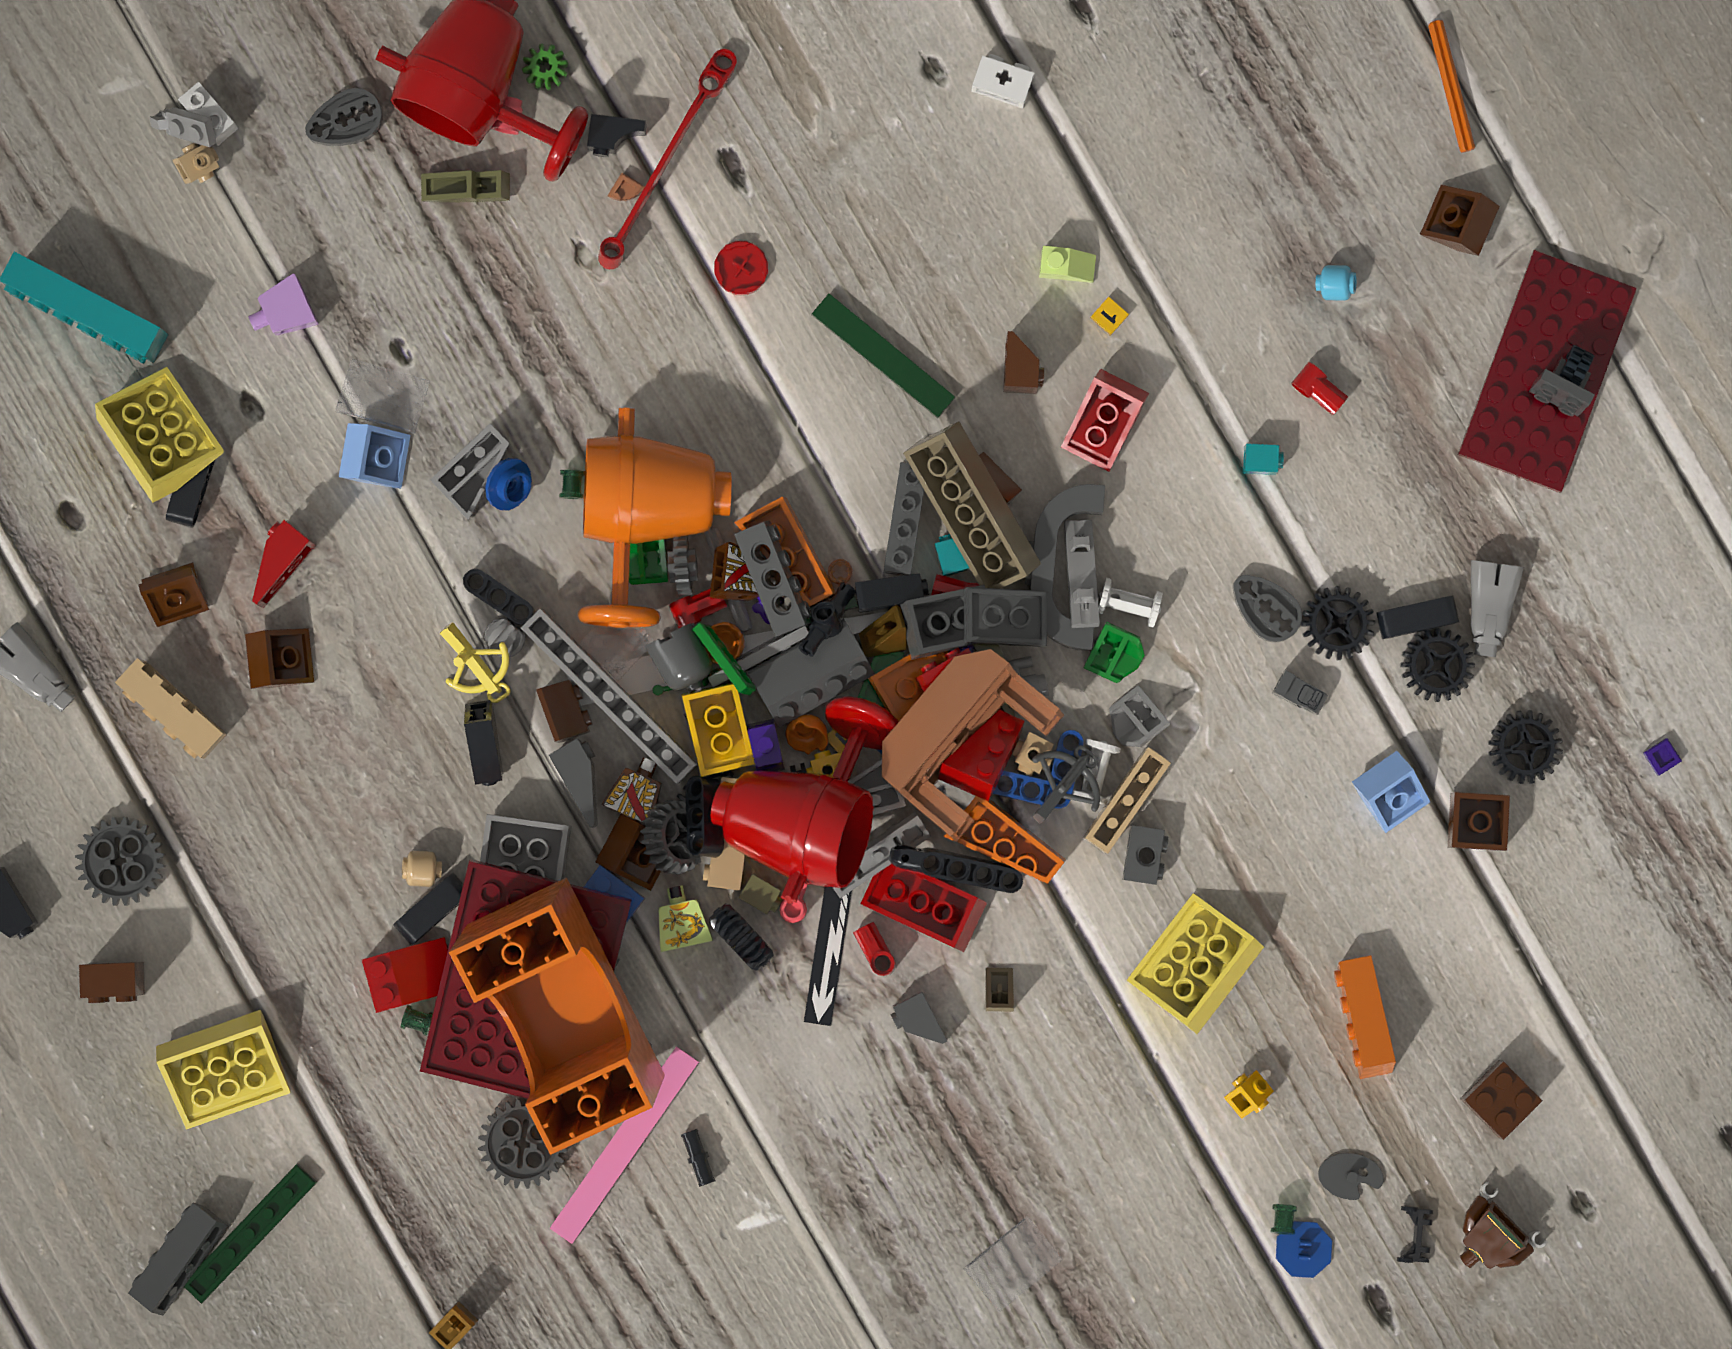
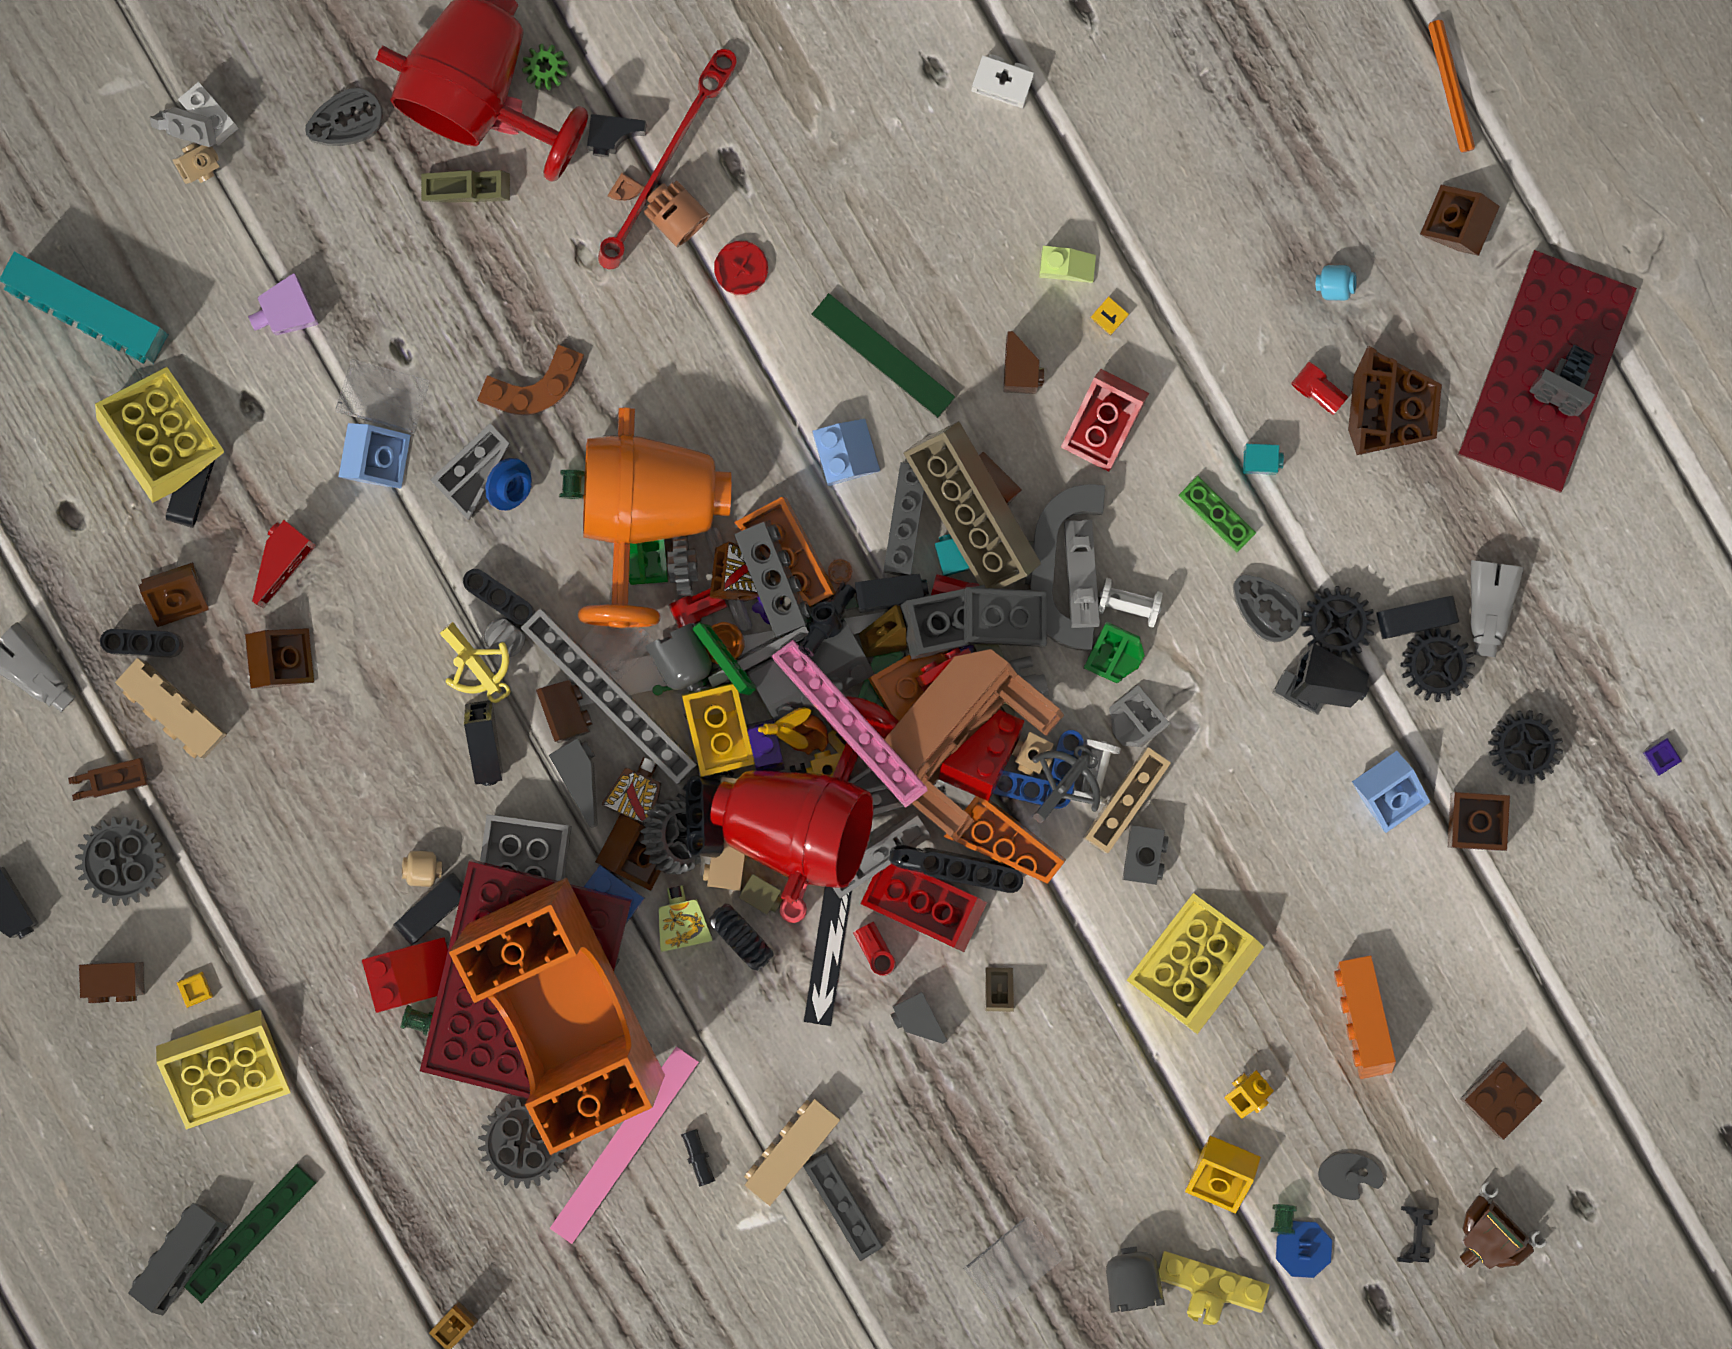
(112, 779): none -> reddish brown hinge
(128, 639): none -> black beam
(194, 989): none -> yellow tile
(536, 397): none -> dark orange plate
(676, 212): none -> nougat gear
(784, 726): none -> yellow piece
(791, 1152): none -> tan brick
(843, 1206): none -> dark grey tile
(845, 451): none -> light blue slope
(850, 723): none -> bright pink tile
(1133, 1281): none -> dark grey cylinder
(1205, 501): none -> bright green tile
(1211, 1287): none -> light yellow plate
(1223, 1174): none -> yellow slope
(1328, 679): none -> black slope
(1391, 405): none -> reddish brown wedge

